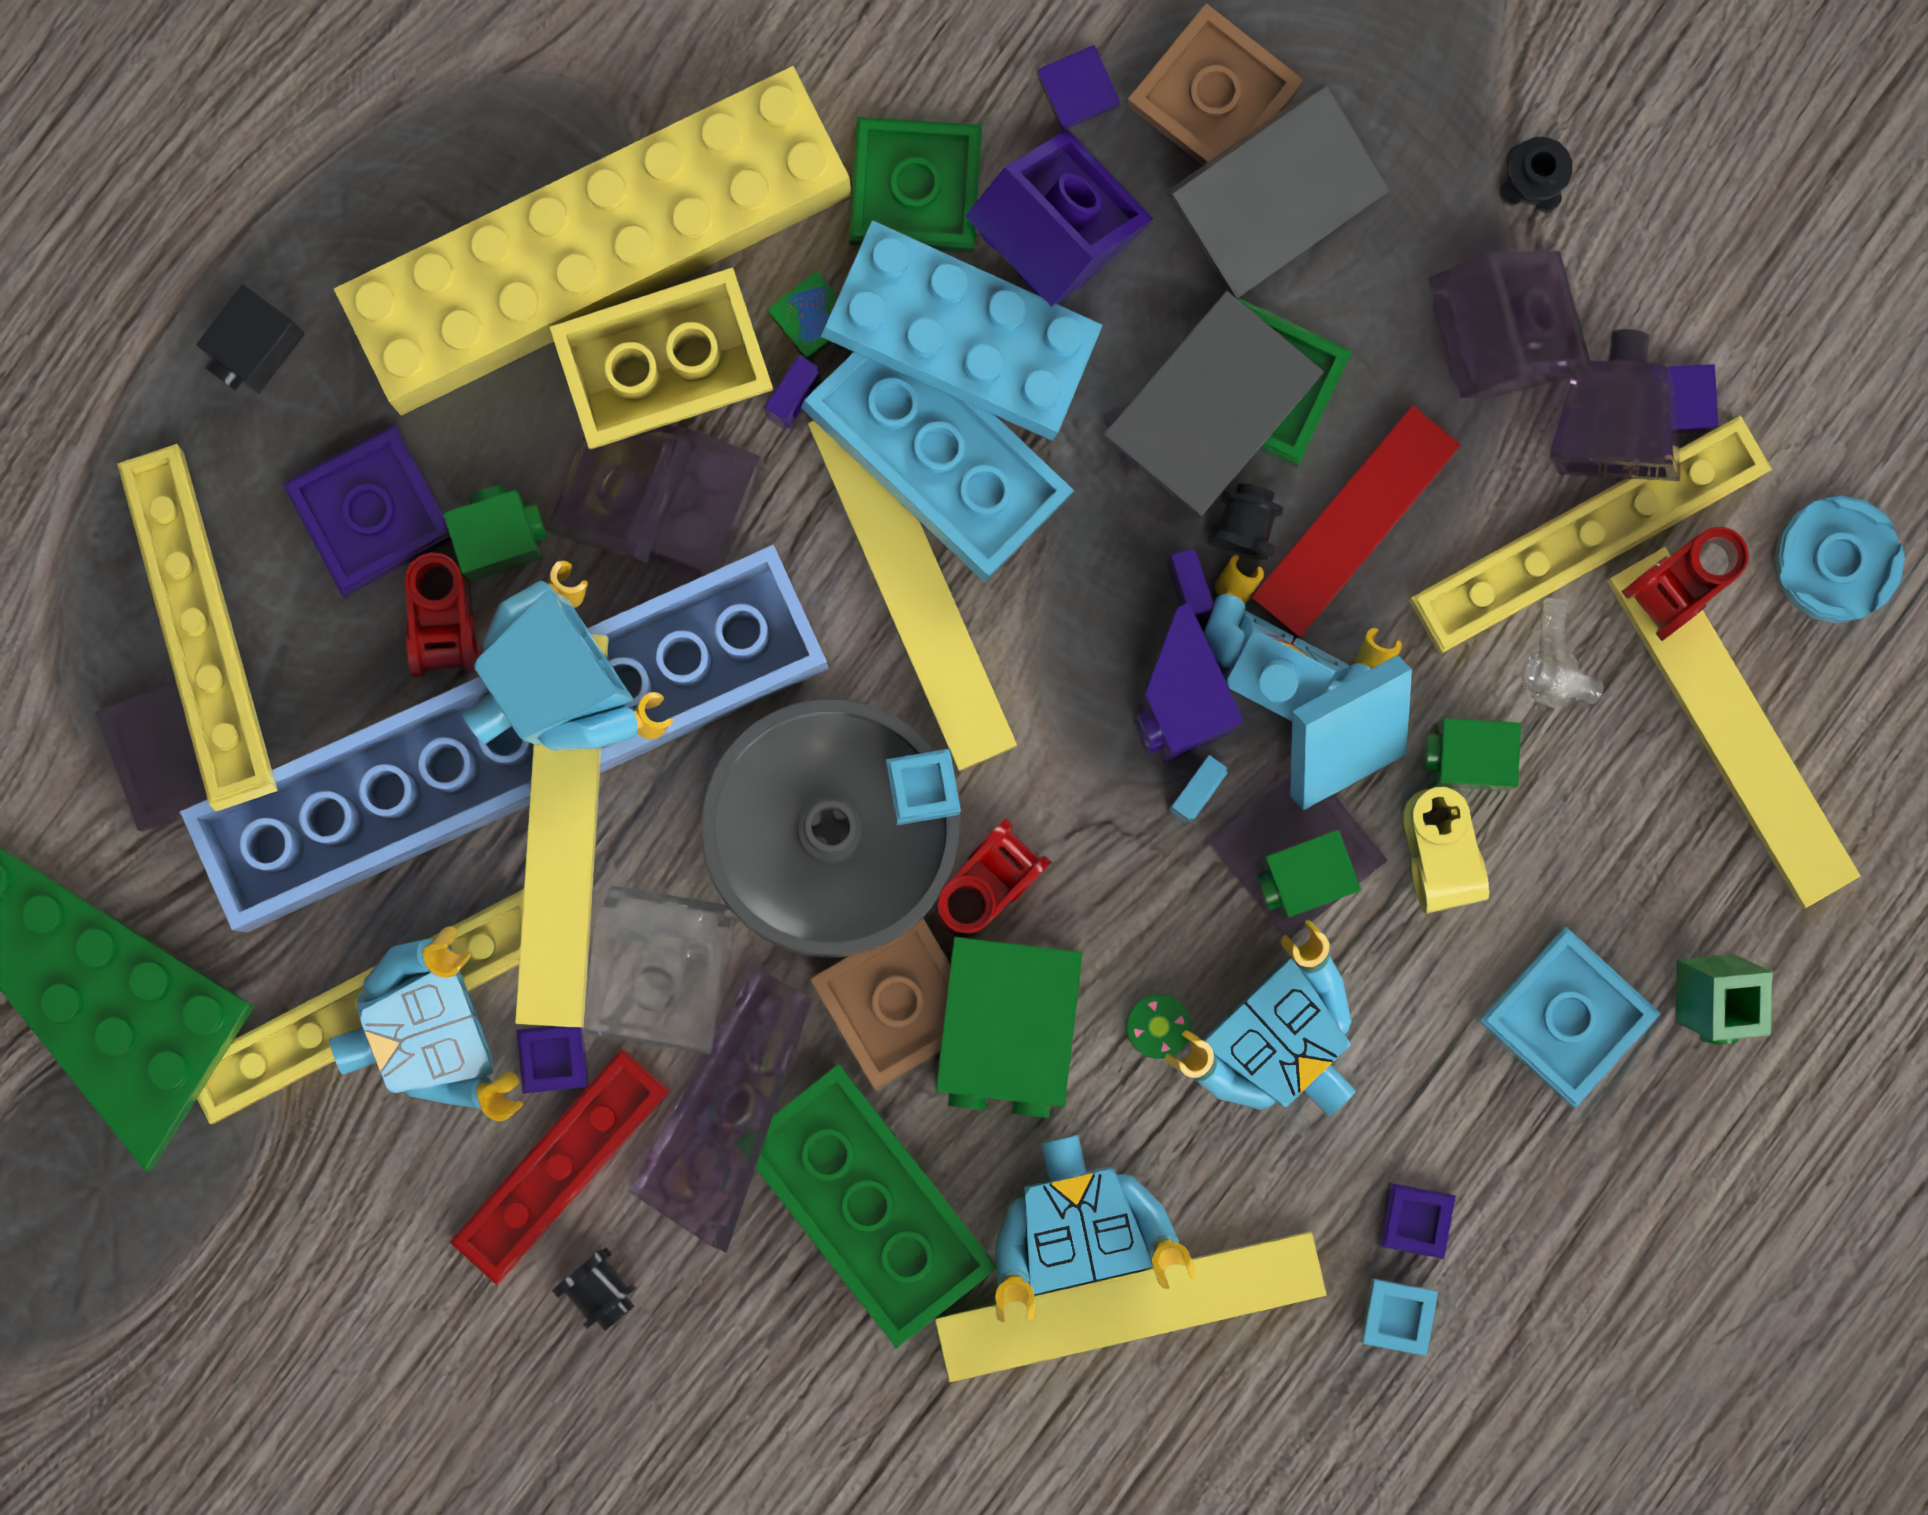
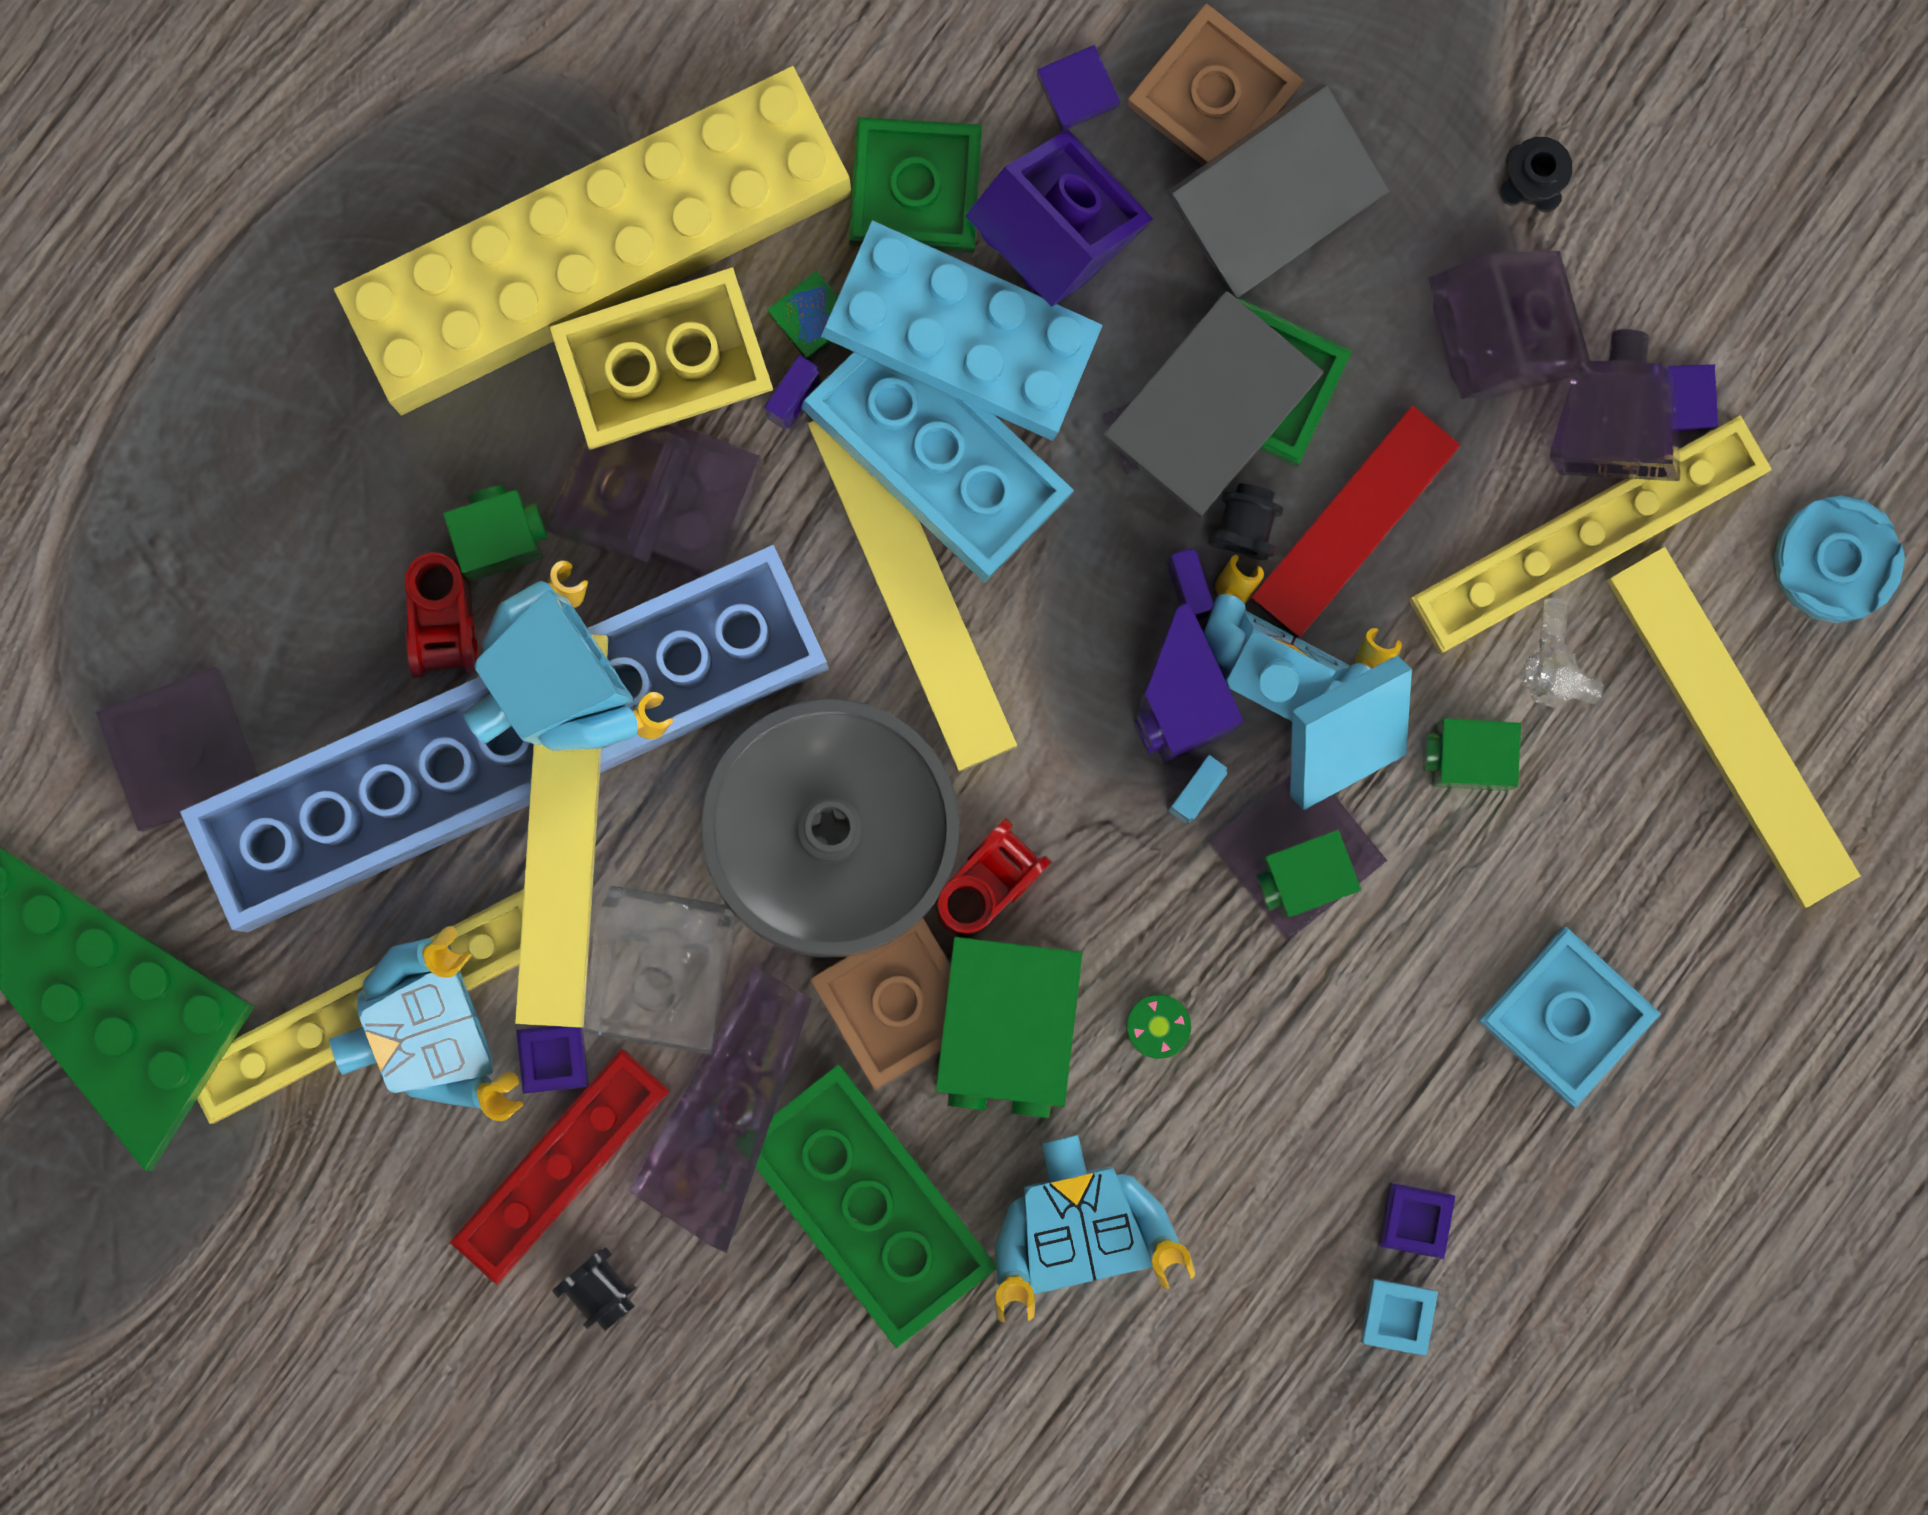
(197, 628): light yellow tile -> none
(248, 341): black brick -> none
(368, 510): dark purple tile -> none
(922, 787): medium azure tile -> none
(1131, 1307): light yellow tile -> none
(1280, 1036): medium azure torso -> none
(1444, 864): light yellow piece -> none
(1680, 586): red piece -> none
(1723, 998): green brick -> none

